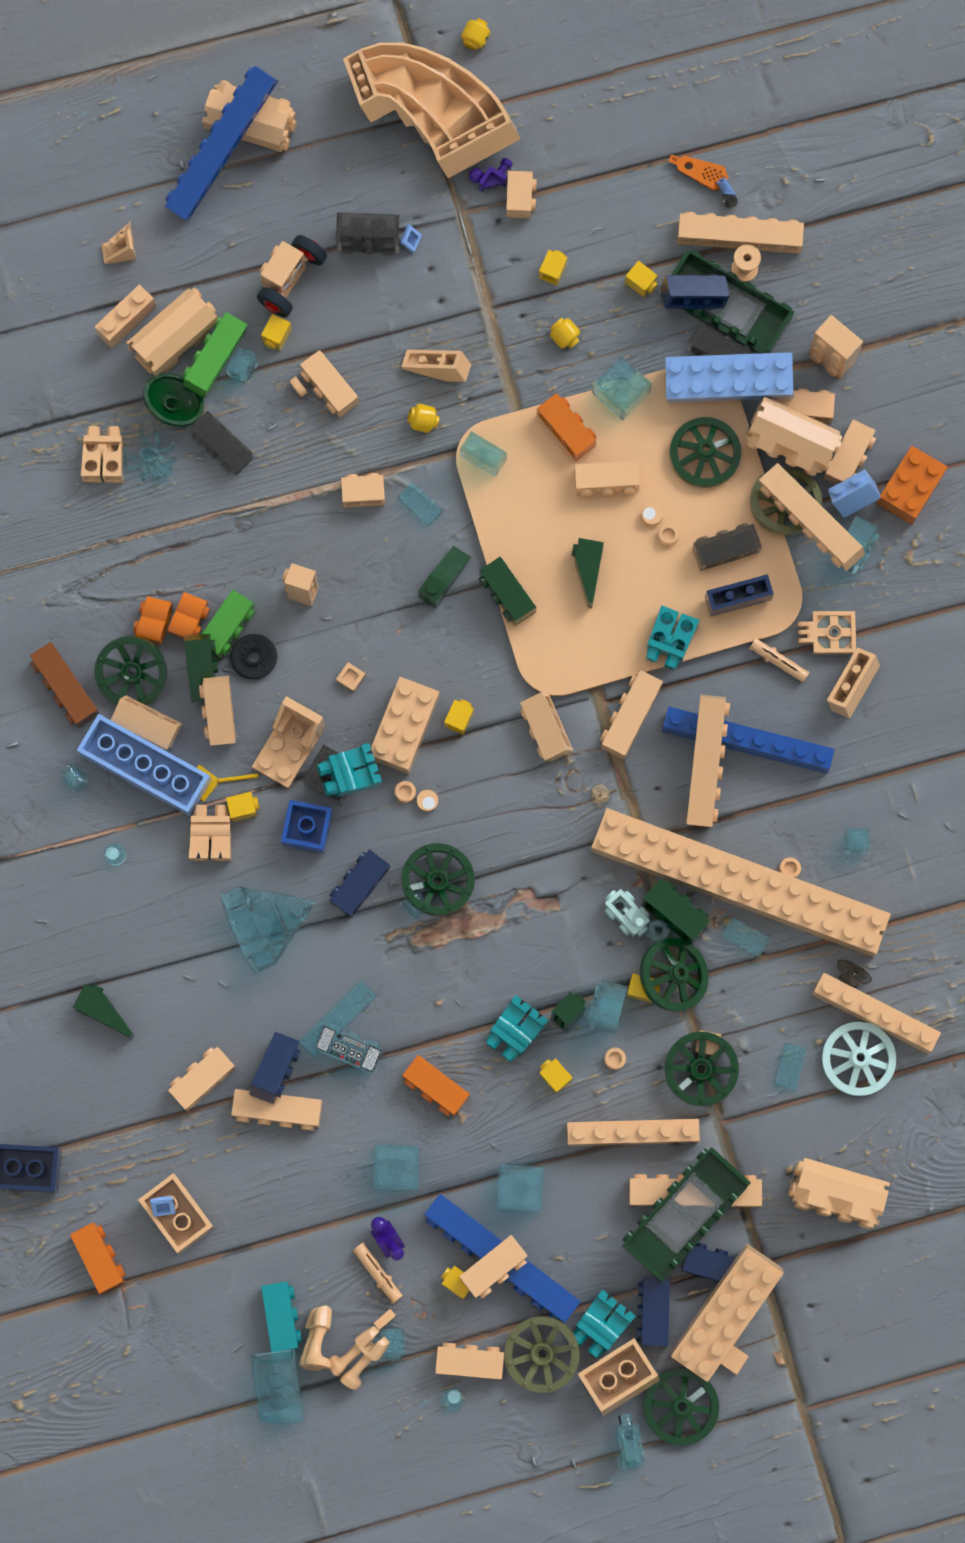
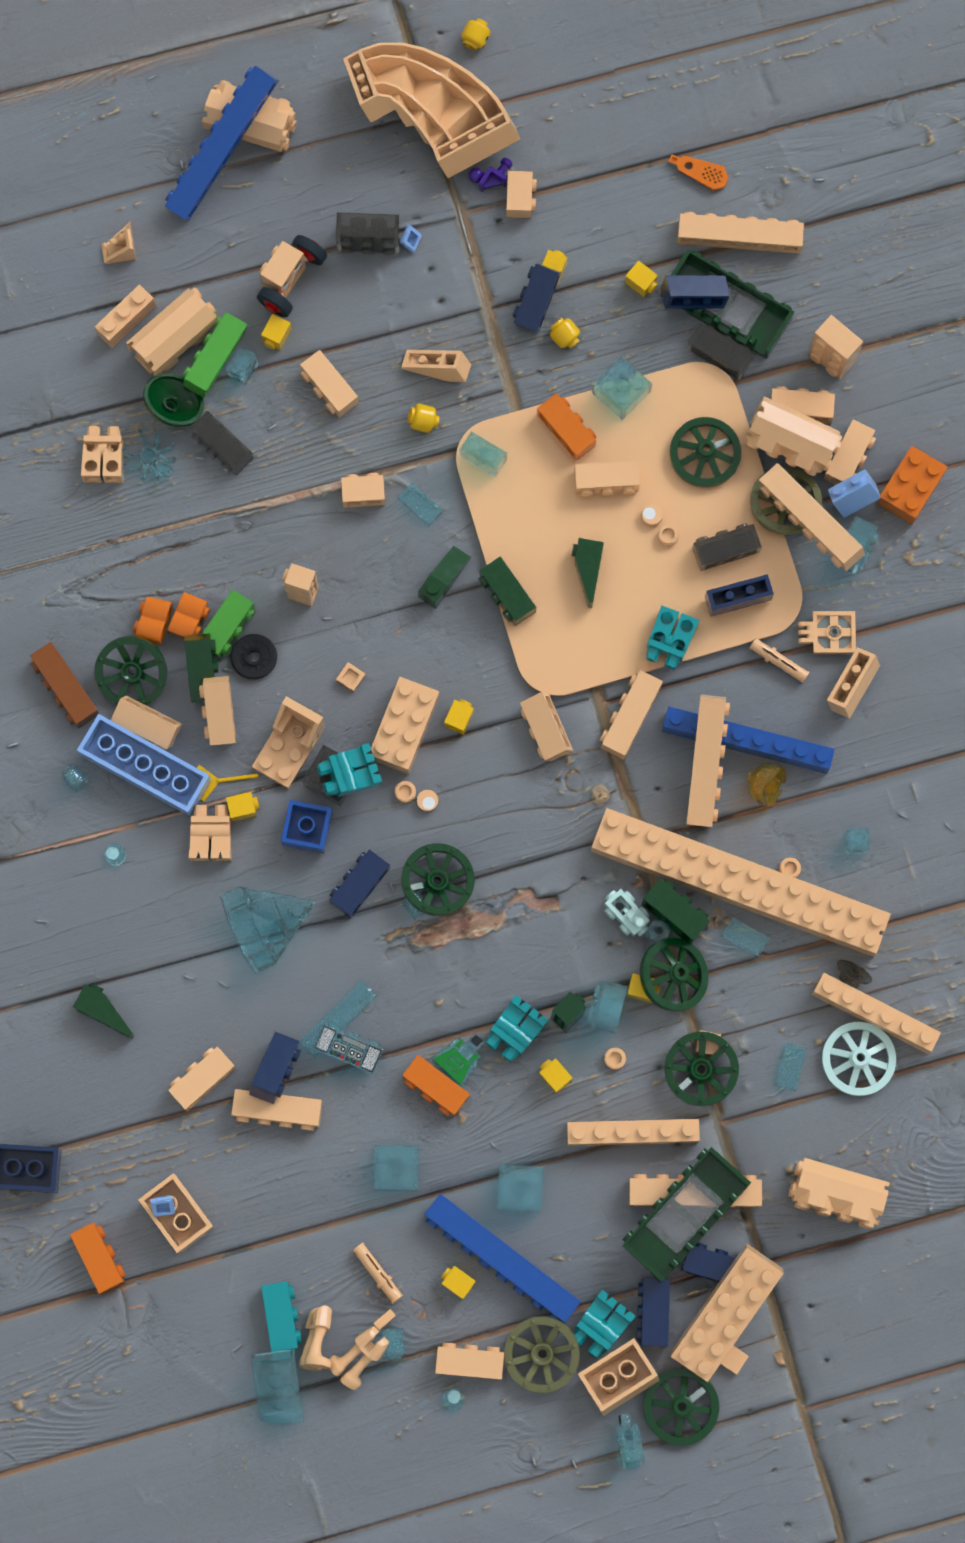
(298, 386): light nougat tile -> none
(387, 1238): dark purple piece -> none
(459, 1059): none -> torso
(494, 1267): light nougat brick -> none
(536, 297): none -> dark blue brick
(728, 193): arm -> none
(729, 377): light blue brick -> none
(746, 262): light nougat piece -> none
(765, 783): none -> clear yellow cylinder

